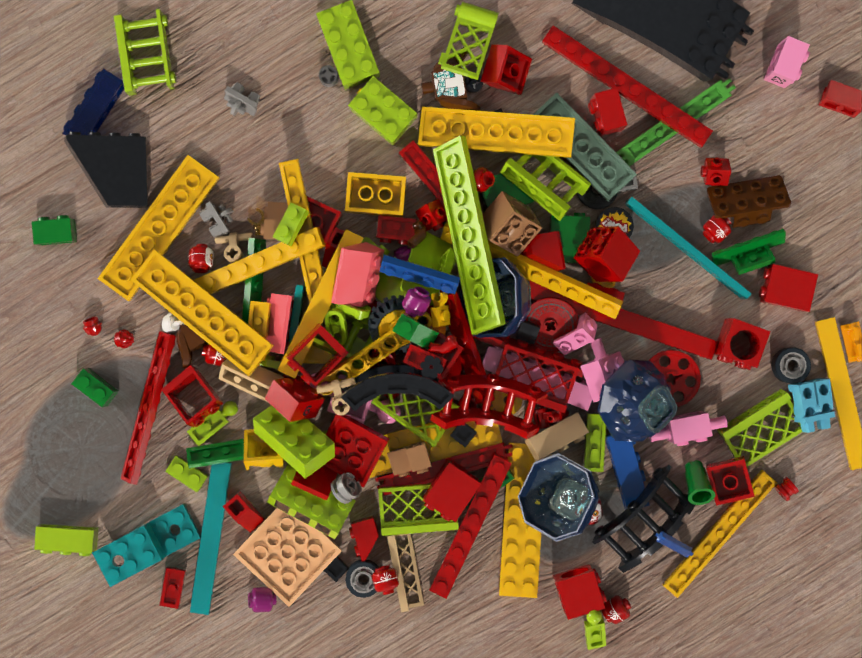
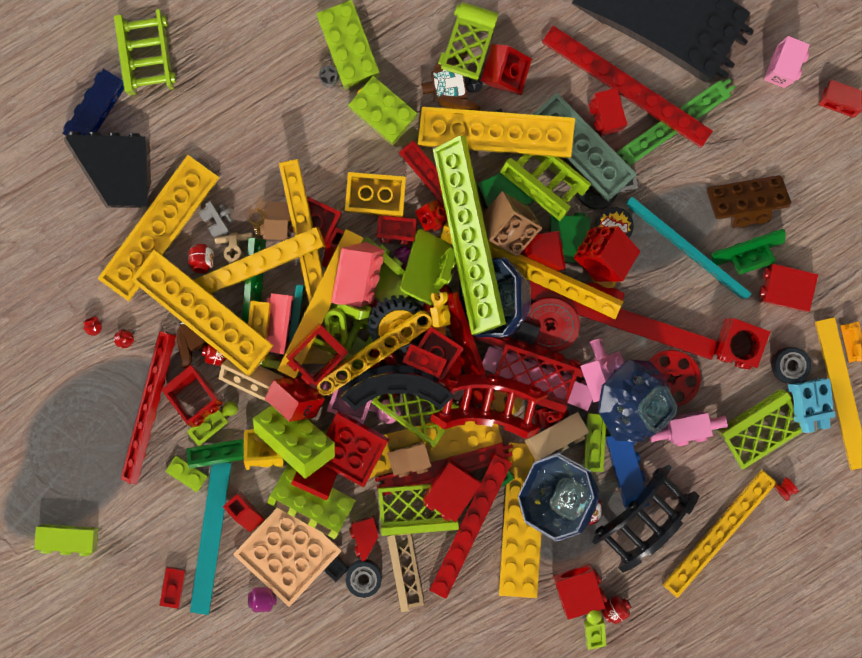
(54, 231): green brick -> none
(95, 387): green brick -> none
(146, 545): teal bracket -> none
(170, 323): white piece -> none
(239, 102): light grey hips -> none
(290, 224): lime plate -> none
(336, 386): tan piece -> none
(346, 488): light grey wheel -> none
(385, 579): red head -> none
(415, 331): green slope -> none
(416, 301): magenta head -> none
(419, 274): blue plate -> none
(420, 234): reddish brown arm -> none
(437, 367): black plant -> none
(444, 348): red arm -> none
(463, 434): black tile -> none
(483, 179): red animal -> none
(579, 337): bright pink bracket -> none
(674, 544): blue axle -> none
(698, 484): green plant -> none
(716, 171): red brick -> none
(716, 229): red head -> none
(730, 480): red brick -> none

